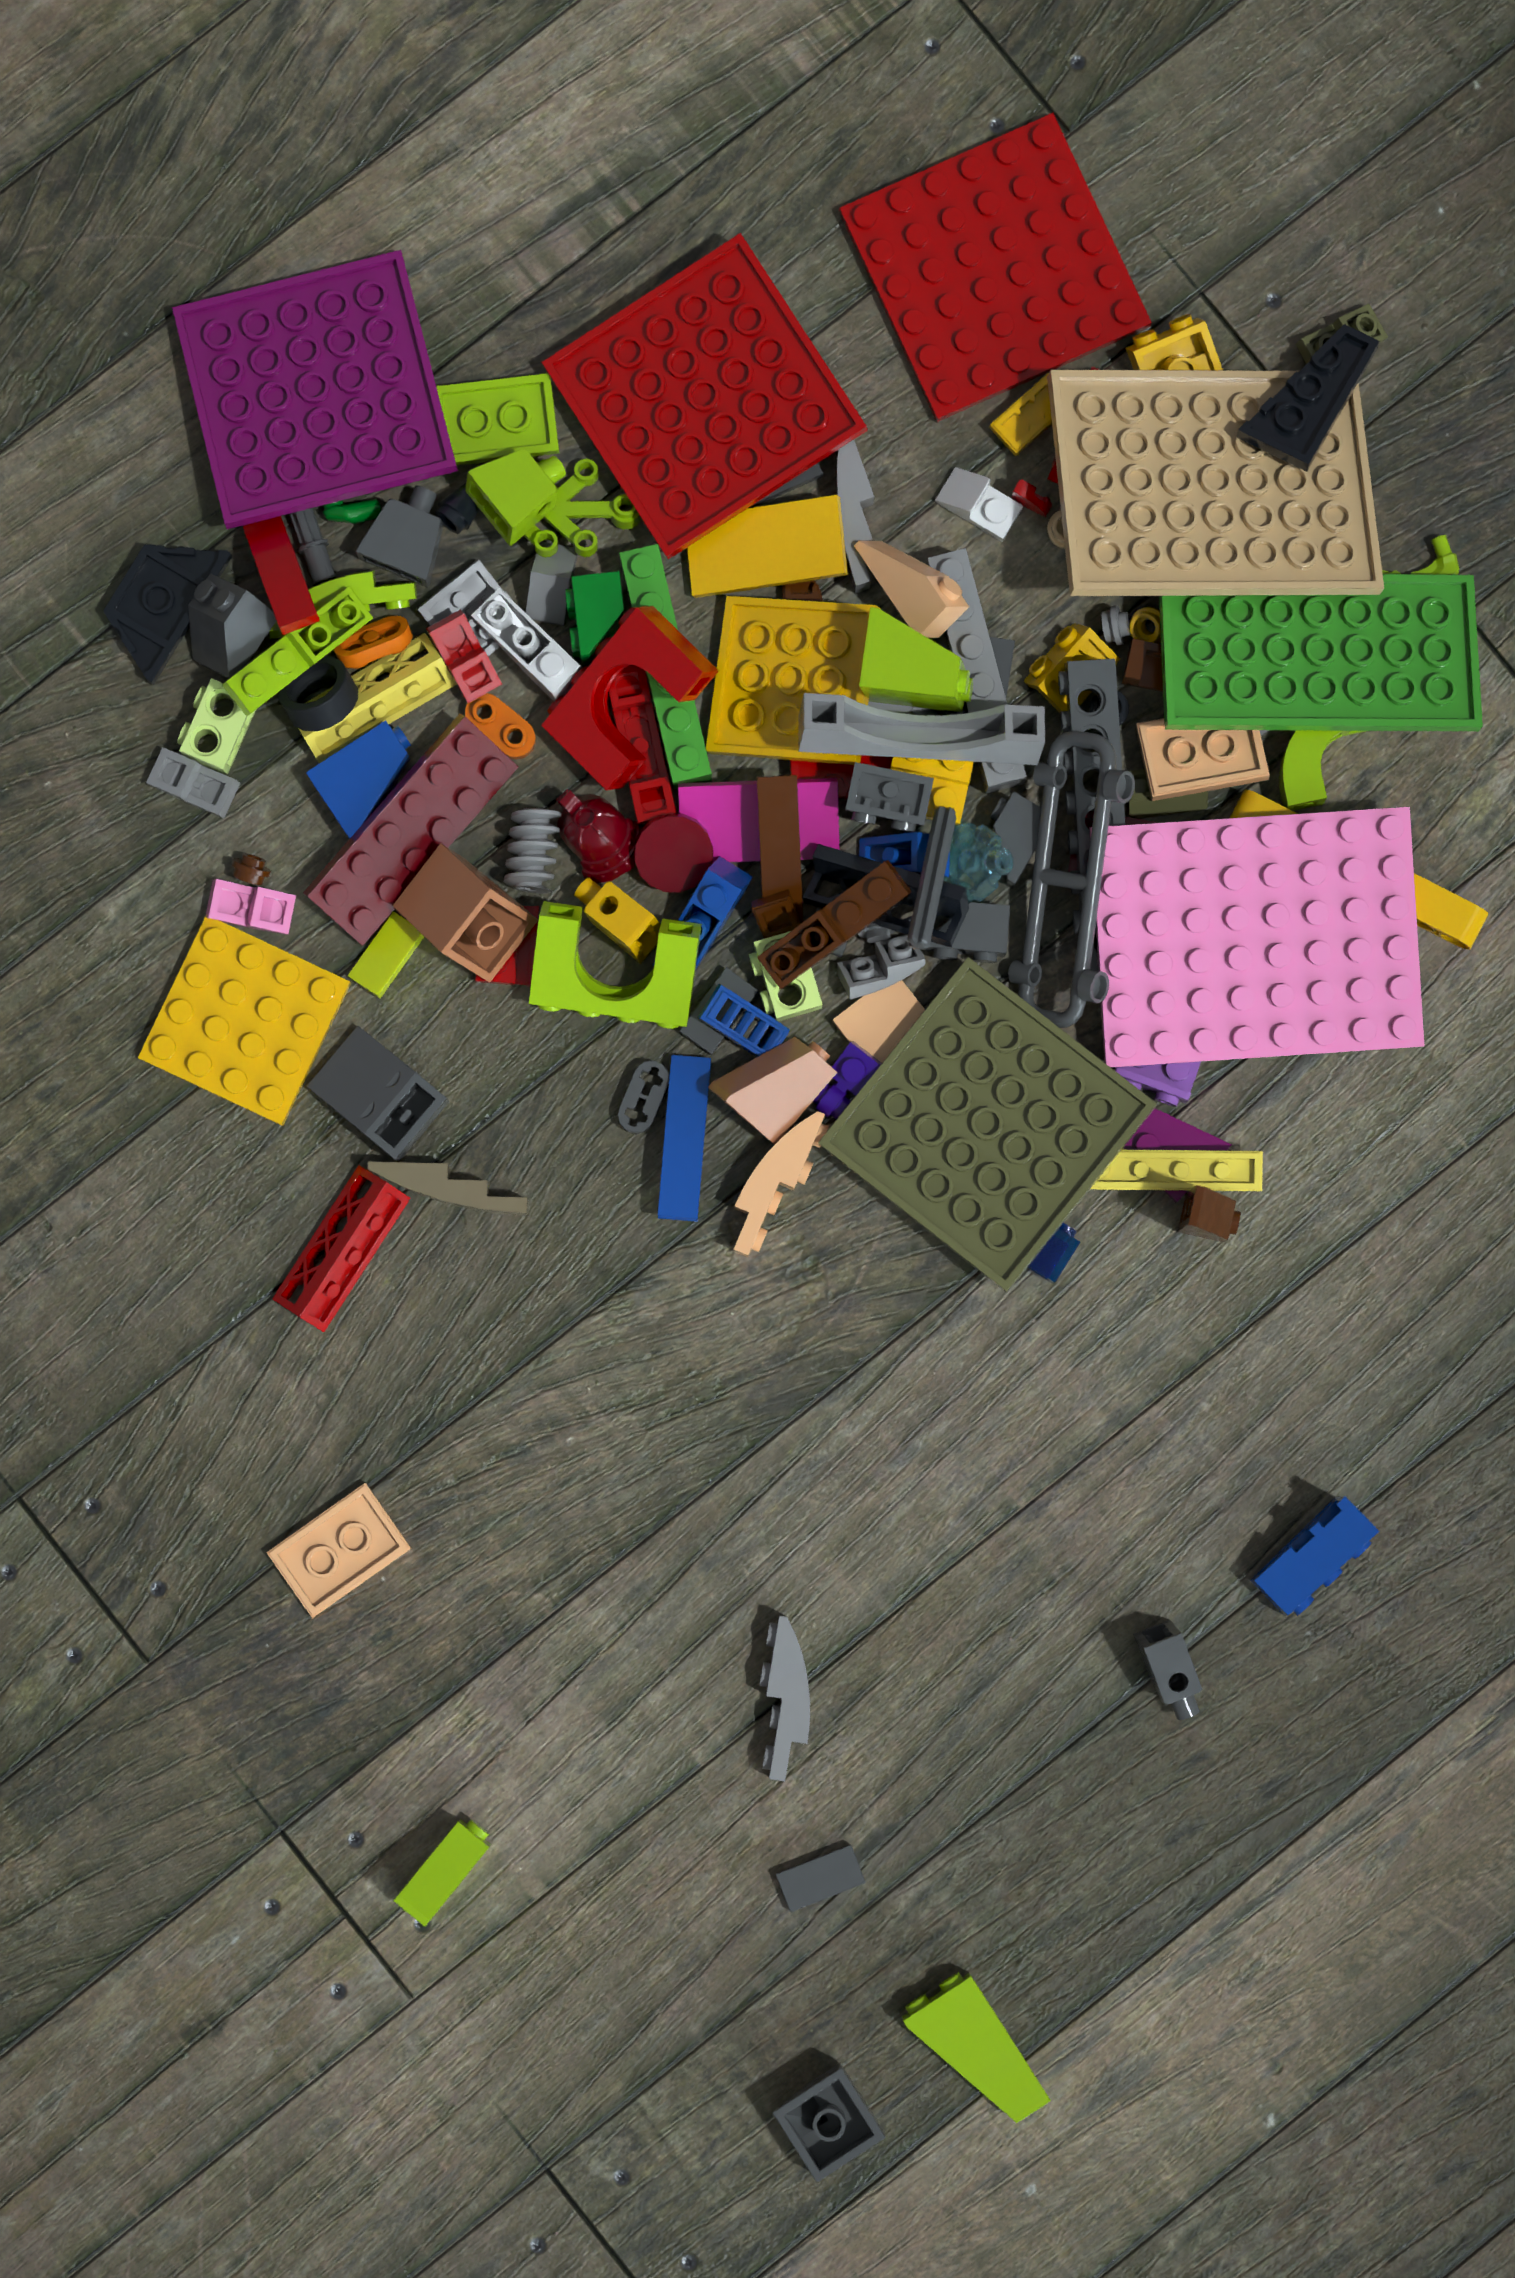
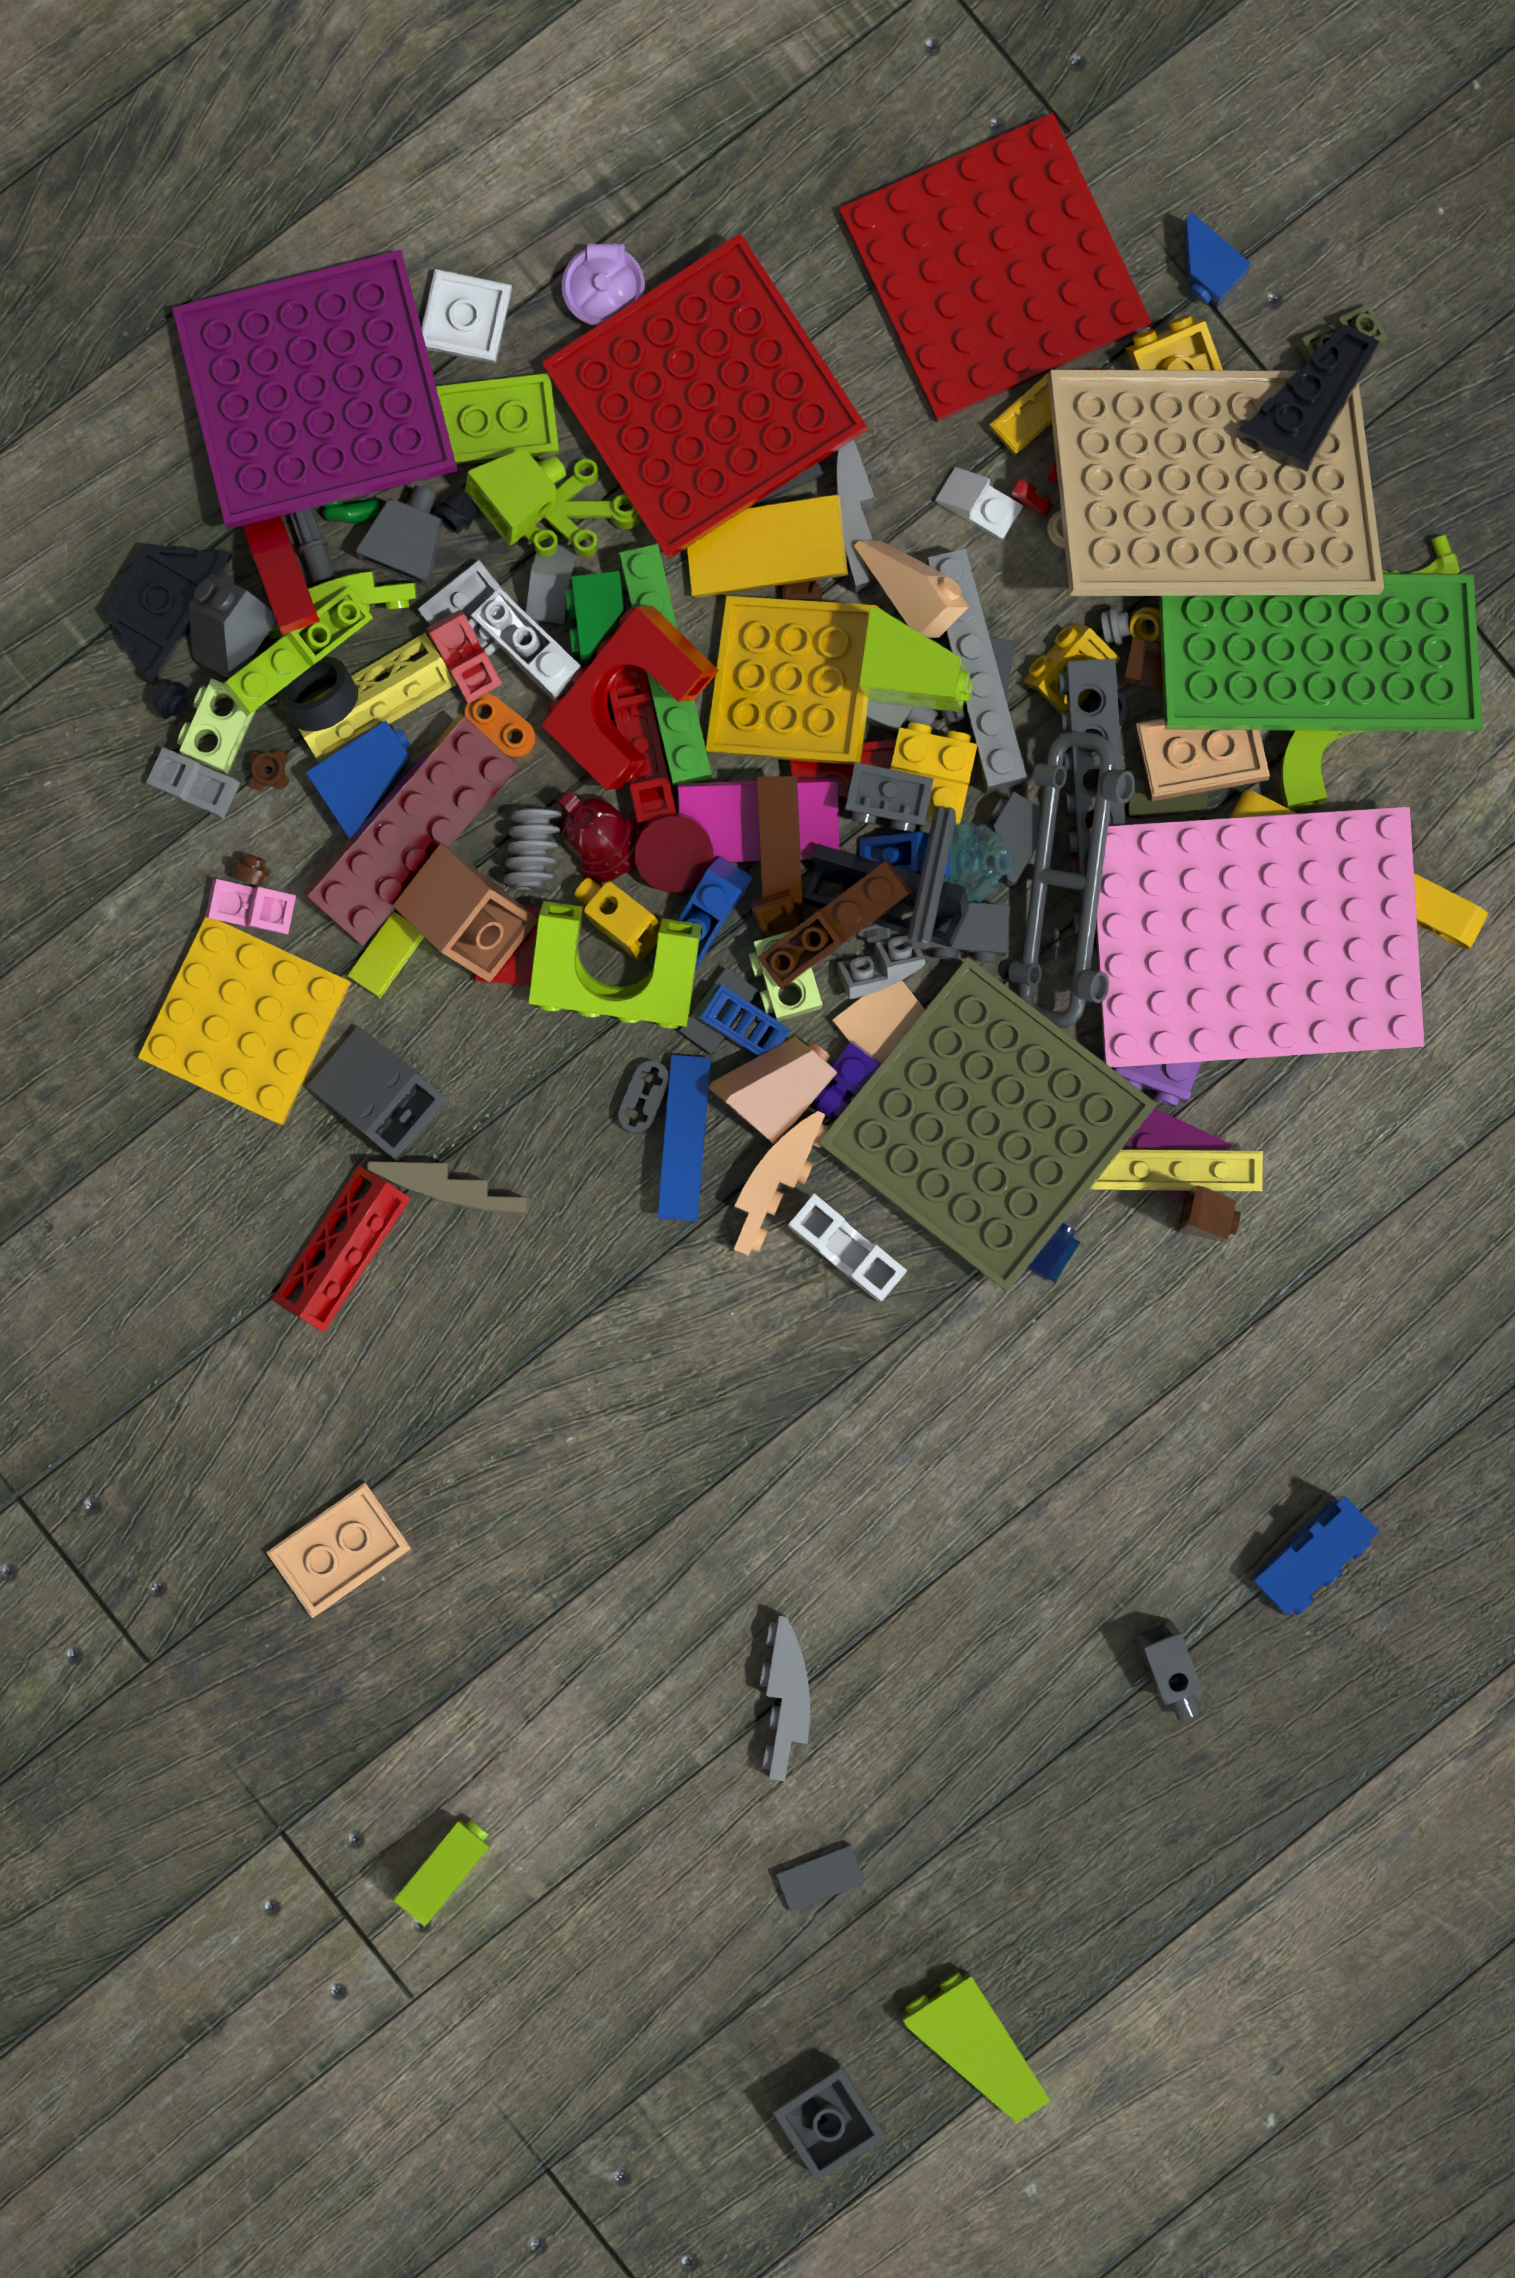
(170, 699): none -> black plate
(260, 762): none -> reddish brown plate
(375, 641): orange plate -> none
(465, 316): none -> white tile
(601, 282): none -> lavender piece
(847, 1249): none -> white arch
(992, 735): light grey arch -> none
(1211, 263): none -> blue slope

